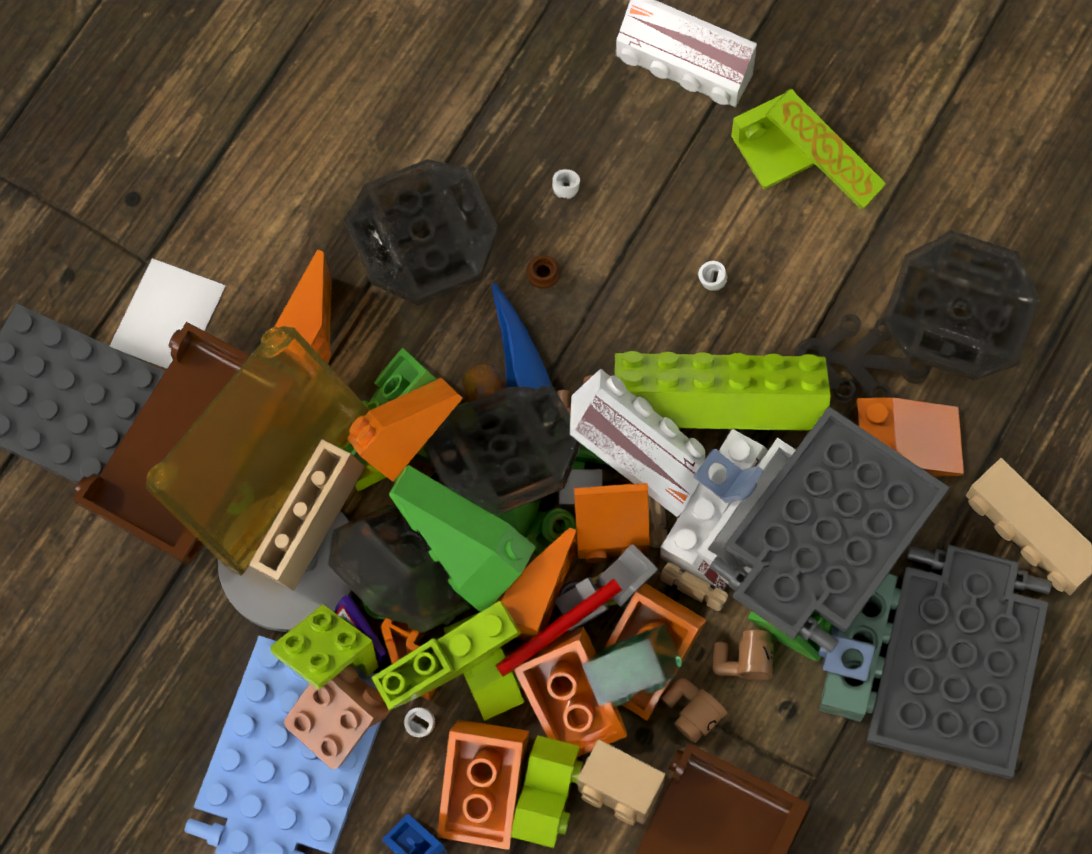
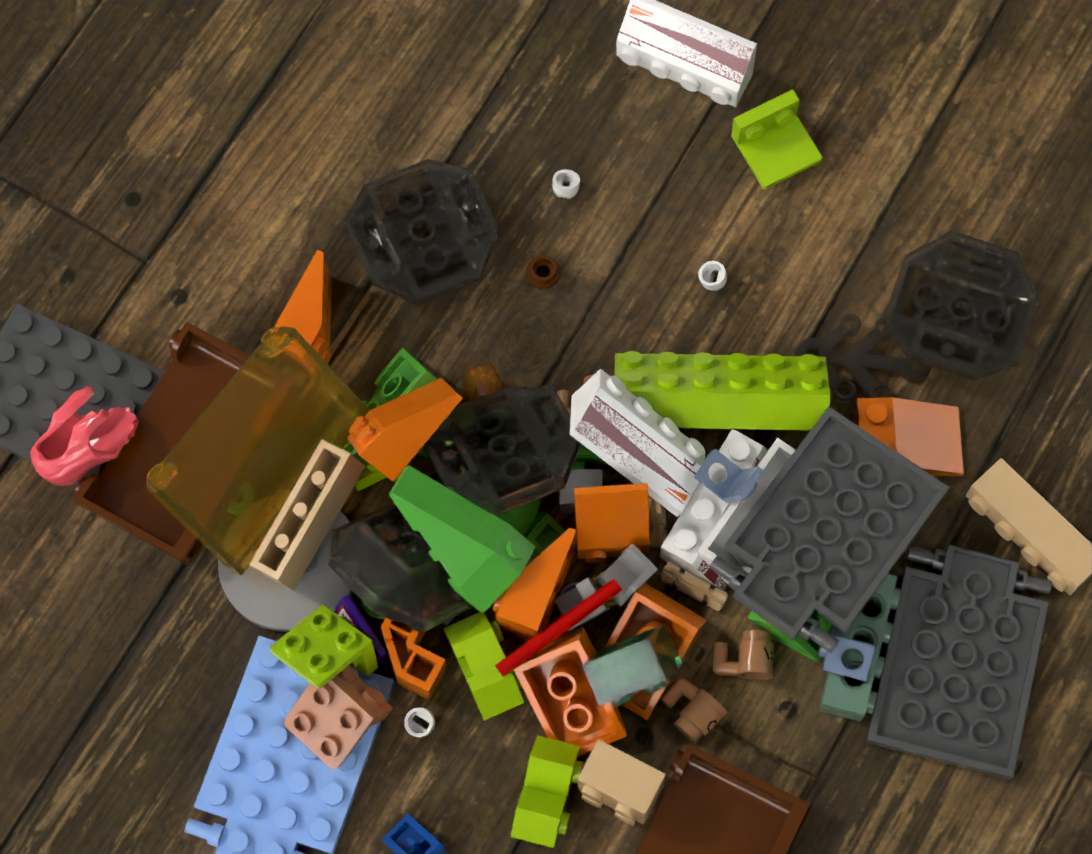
(81, 441): none -> coral hair
(160, 307): white sticker -> none
(446, 657): lime slope -> none
(482, 783): orange slope -> none
(521, 356): blue piece -> none
(564, 516): bright green plate -> none
(825, 148): lime tile -> none

